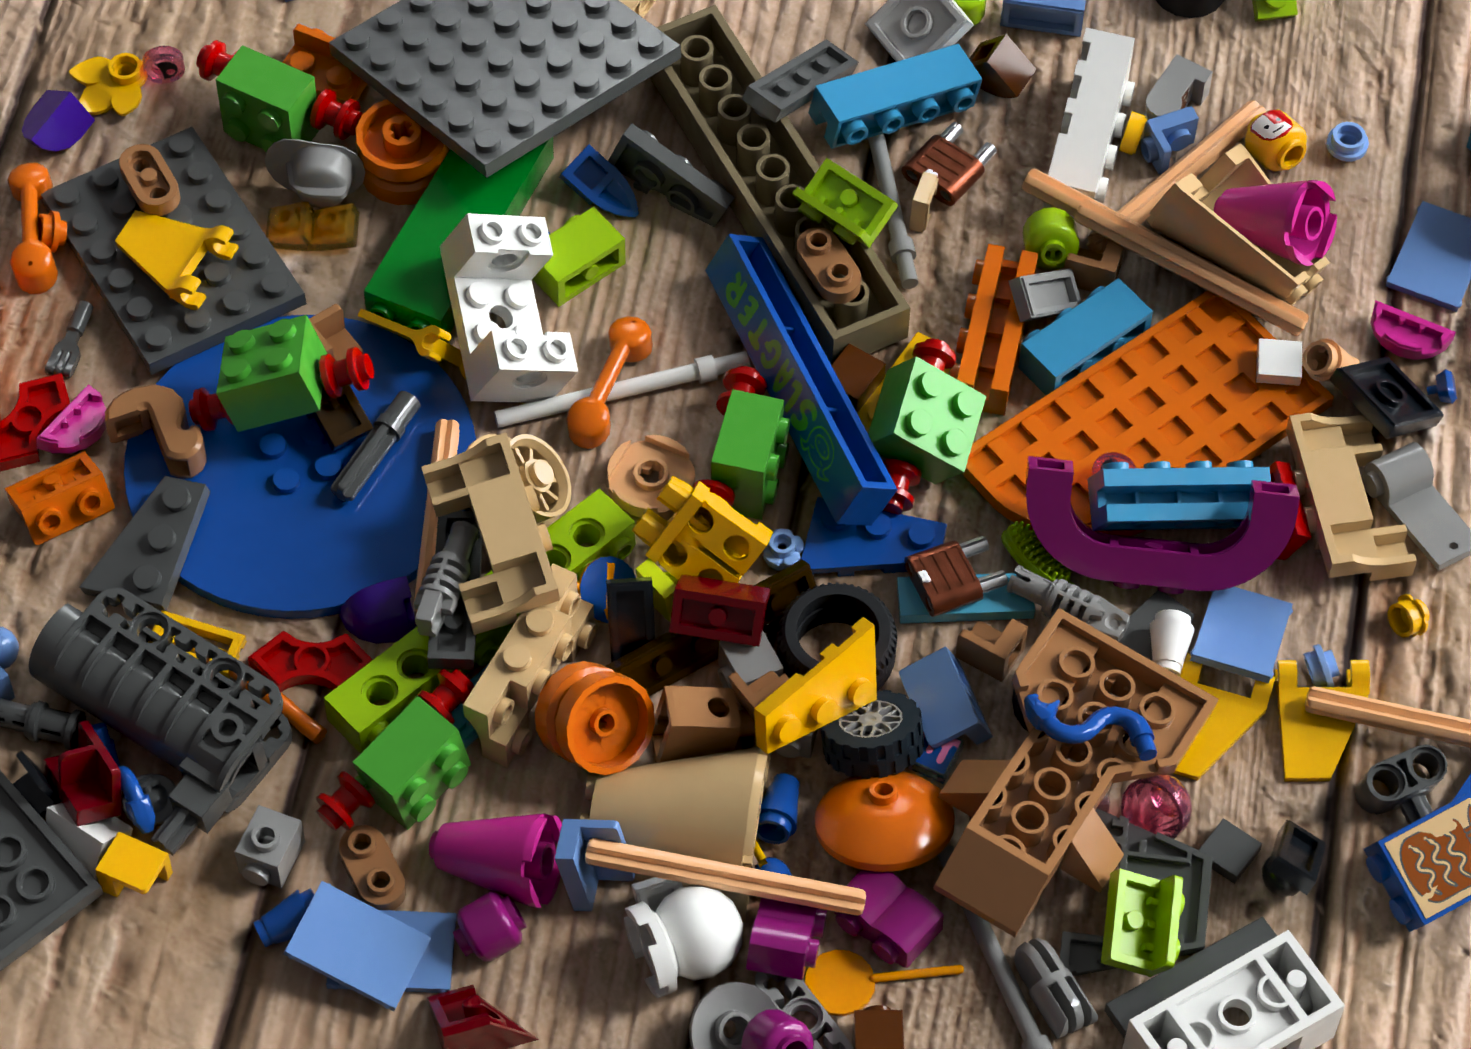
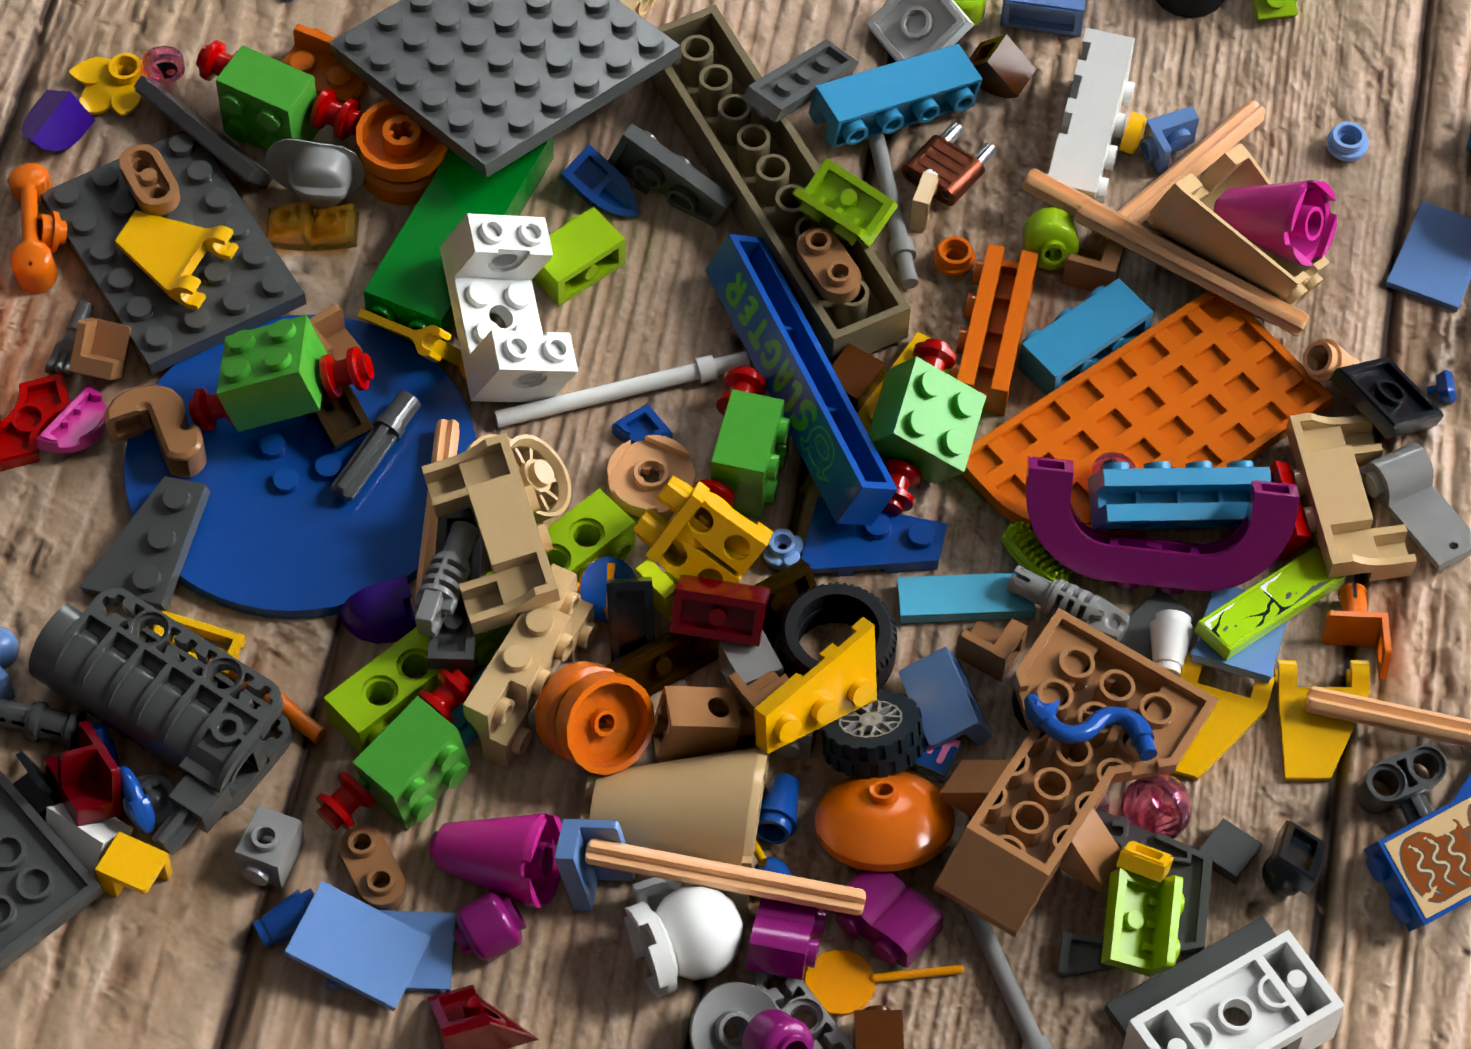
(61, 497): orange bracket -> none
(100, 348): none -> medium nougat panel
(203, 132): none -> dark grey tile
(298, 662): red tile -> none
(589, 417): orange piece -> none
(640, 424): none -> blue tile
(946, 577): copper piece -> none
(954, 248): none -> orange plate
(1044, 294): light grey tile -> none
(1053, 988): light grey arm -> none
(1145, 861): none -> yellow tile
(1177, 86): light grey leg -> none
(1267, 604): none -> lime tile
(1276, 140): yellow head -> none
(1279, 362): white tile -> none
(1321, 666): light blue plate -> none
(1359, 627): none -> orange bracket
(1408, 334): dark pink plate -> none
(1408, 616): yellow plate -> none

